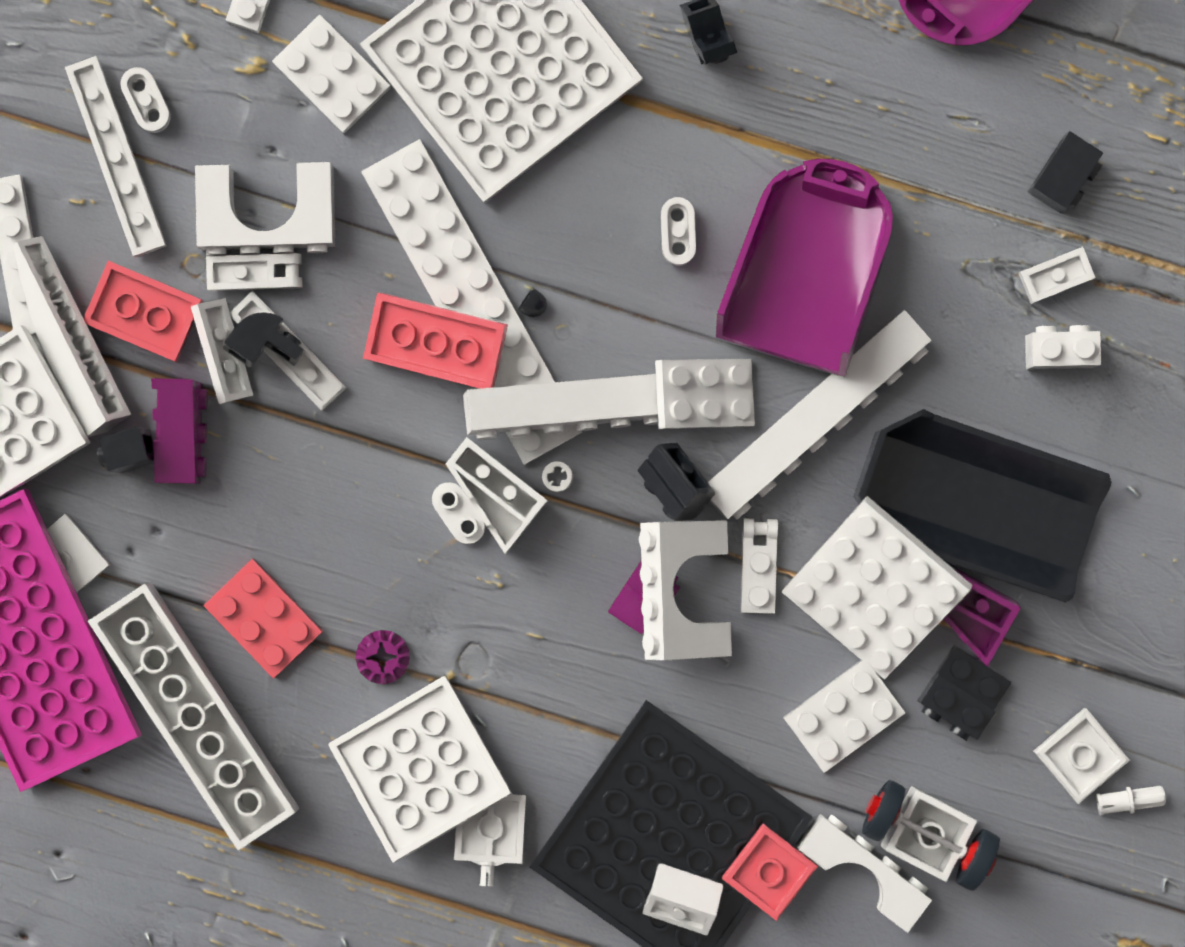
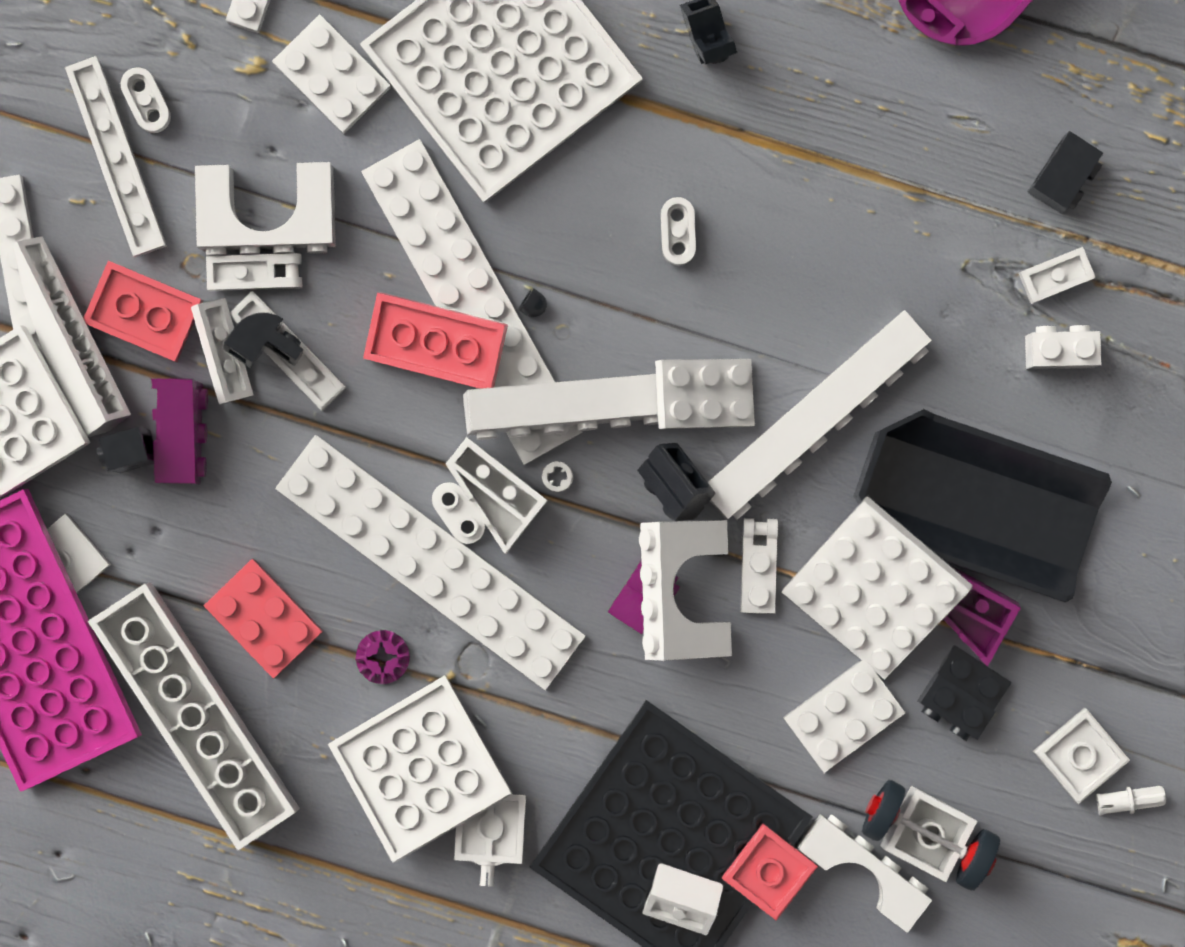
(430, 562): none -> white plate
(809, 265): magenta windscreen -> none

